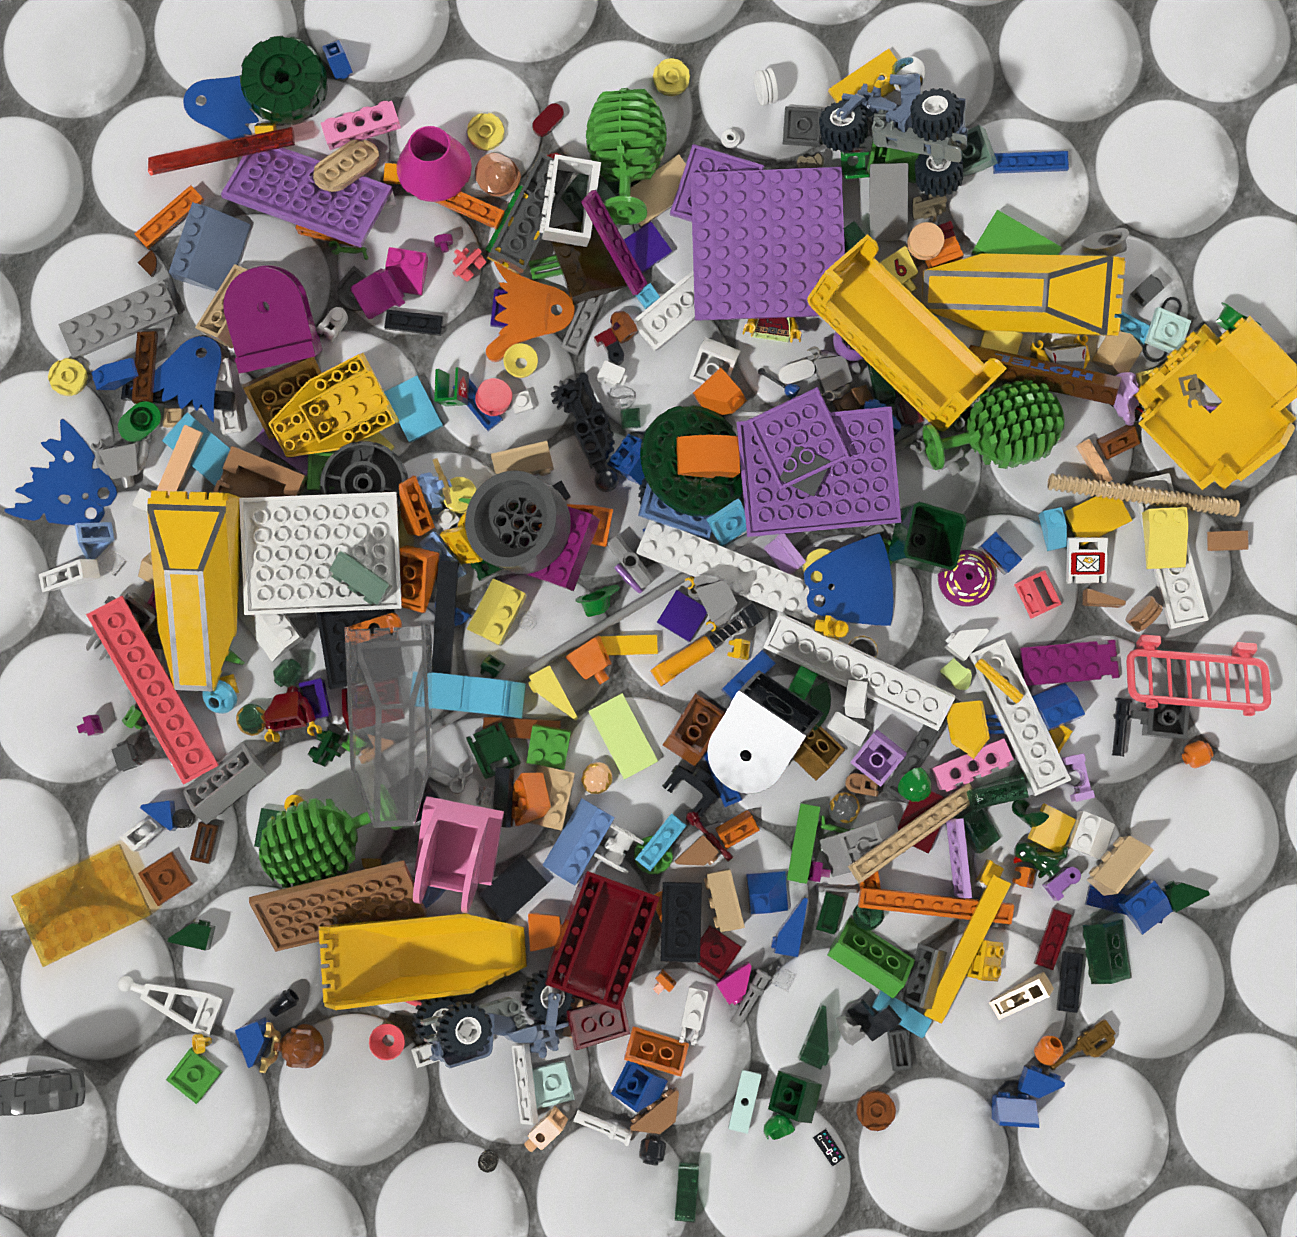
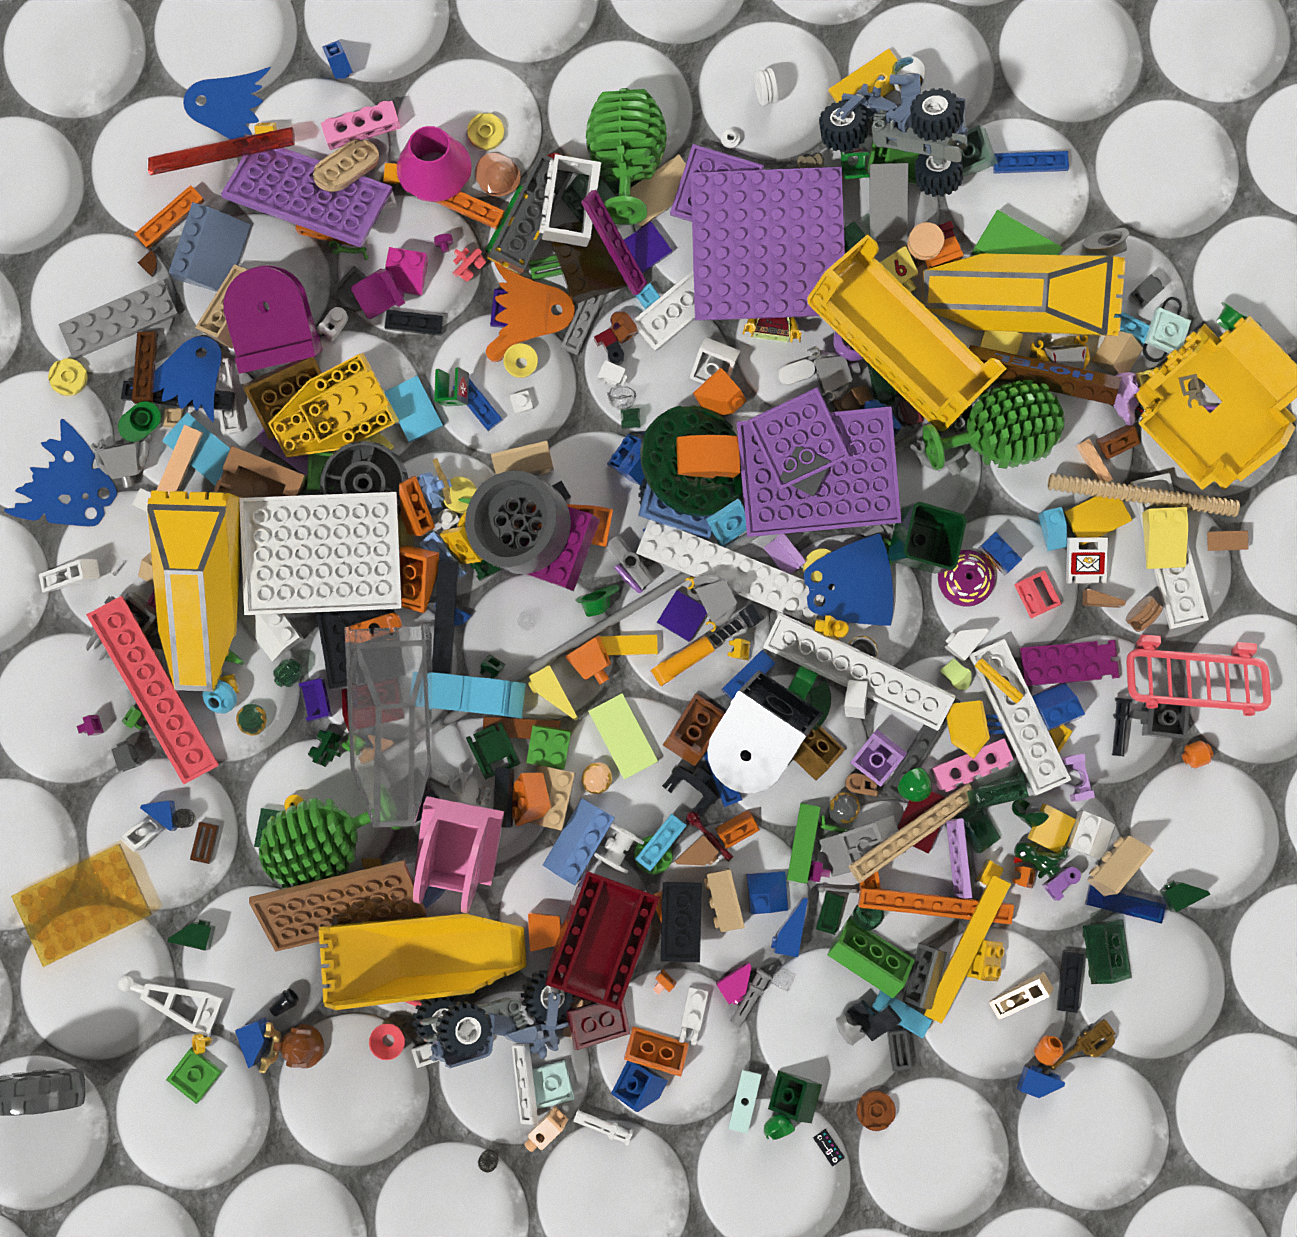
(94, 538): light blue slope -> none
(114, 374): blue slope -> none
(165, 878): dark orange tile -> none
(224, 784): light grey slope -> none
(283, 80): dark green wheel -> none
(289, 712): dark red torso -> none
(359, 578): sand green slope -> none
(493, 397): coral head -> none
(497, 612): light yellow slope -> none
(513, 888): black tile -> none
(548, 119): dark red tile -> none
(601, 436): black arm -> none
(652, 1150): black head -> none
(658, 1115): medium nougat slope -> none
(671, 77): light yellow tile -> none
(686, 1192): clear green beam -> none
(717, 952): dark red tile -> none
(790, 390): hinge -> none
(801, 126): dark grey tile -> none
(815, 1047): clear green slope -> none
(847, 728): white tile -> none
(929, 208): dark tan hips -> none
(1015, 1110): slope -> none
(1052, 939): dark red tile -> none
(1146, 906): blue slope -> none

